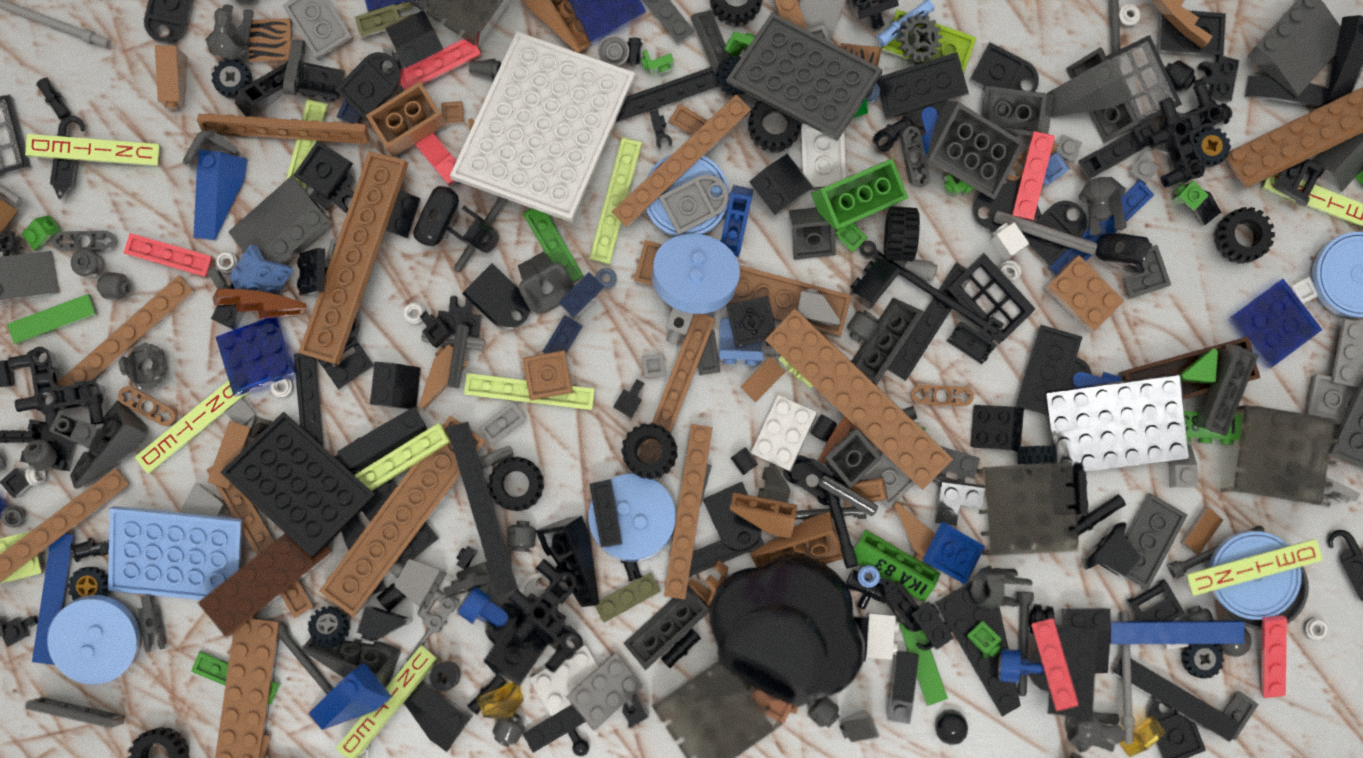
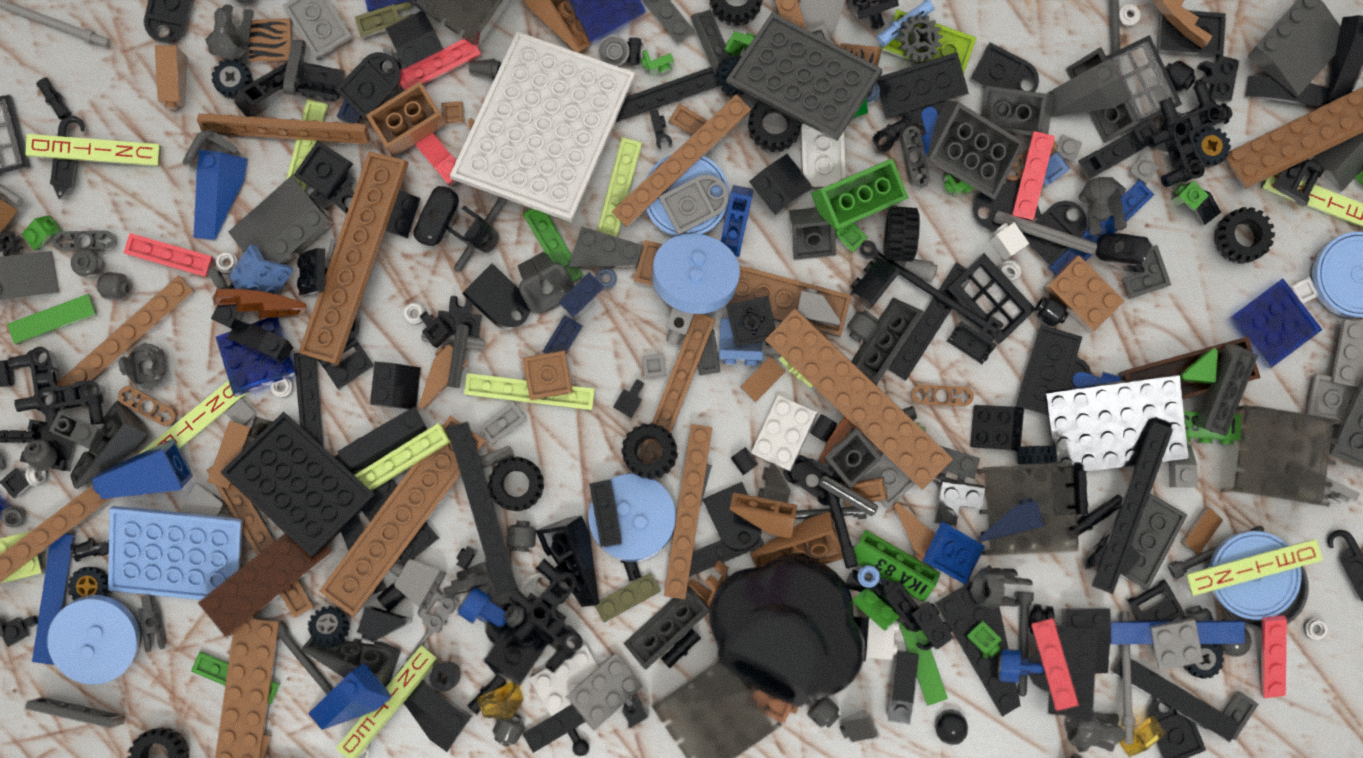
(146, 473): none -> blue slope
(261, 342): none -> black slope
(514, 615): none -> dark grey plate
(604, 250): none -> dark grey wing
(875, 609): none -> bright green plate
(1019, 519): none -> dark blue slope
(1051, 310): none -> black head
(1132, 507): none -> black tile
(1176, 644): none -> light grey plate

